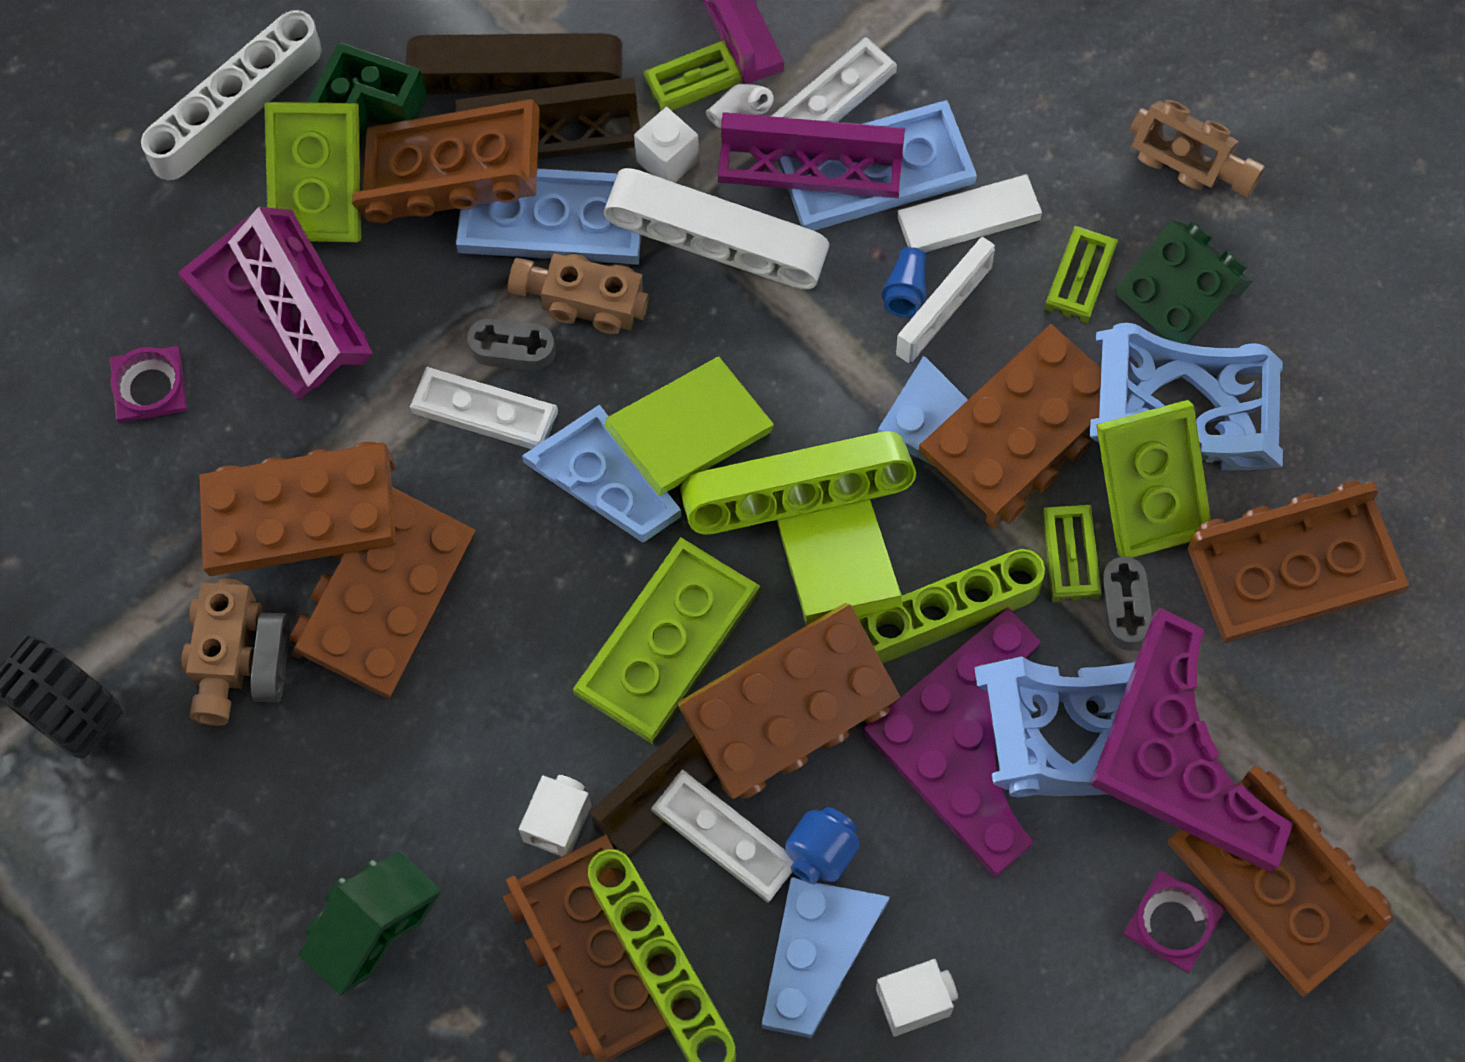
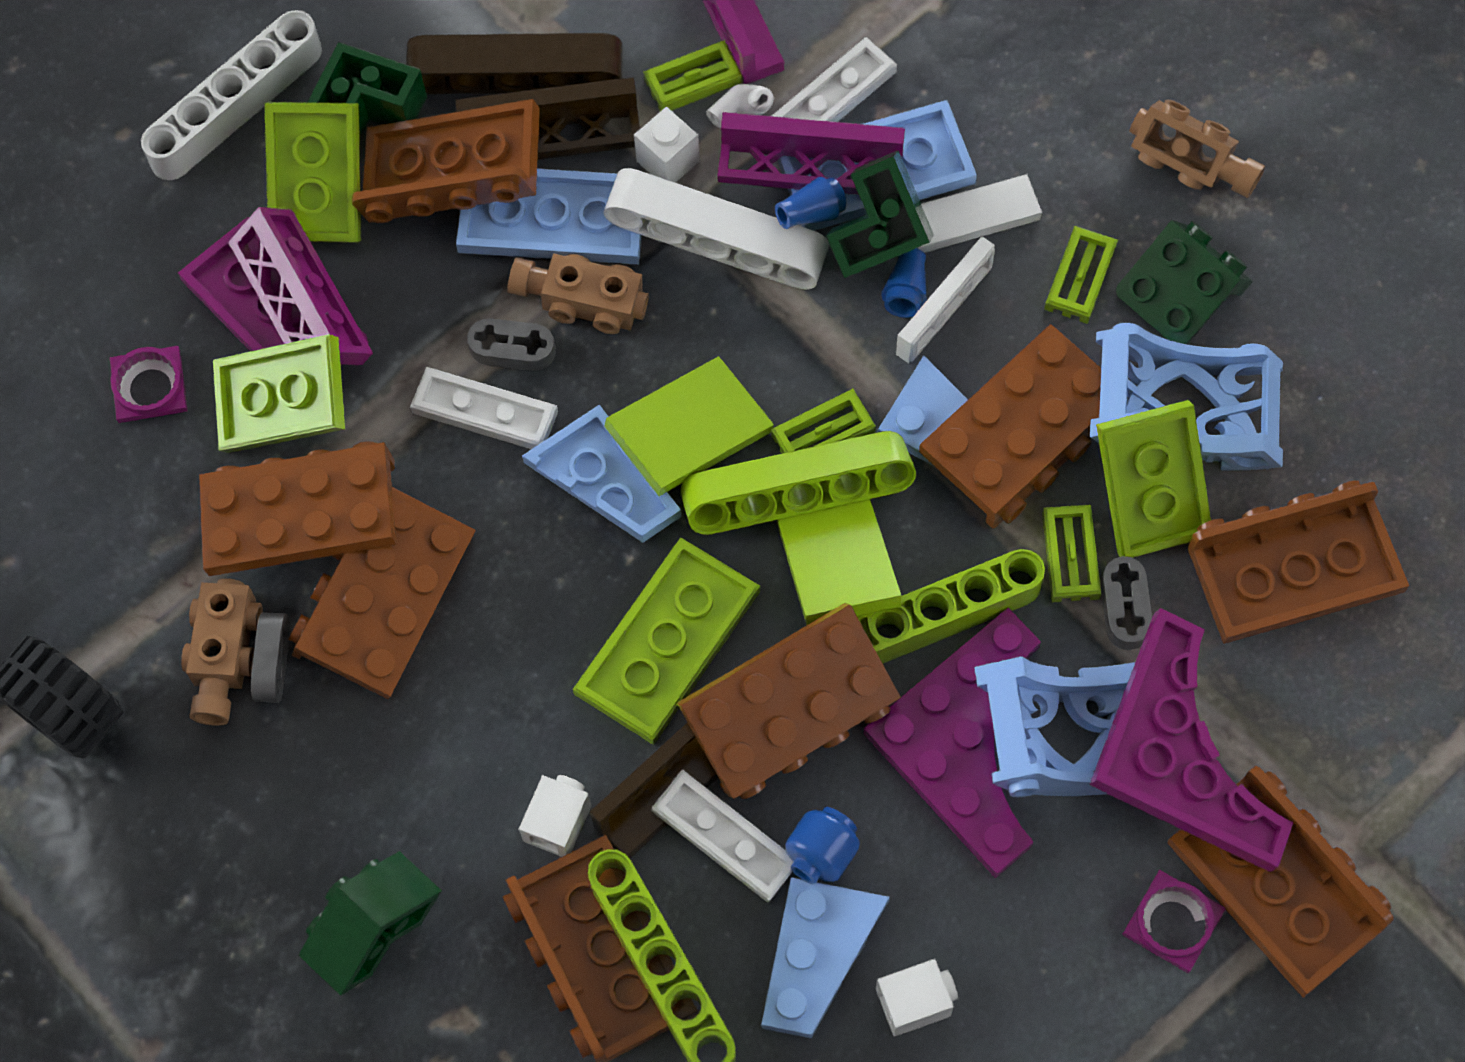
(279, 394): none -> lime tile
(814, 203): none -> blue cone
(819, 413): none -> lime tile
(892, 222): none -> dark green brick

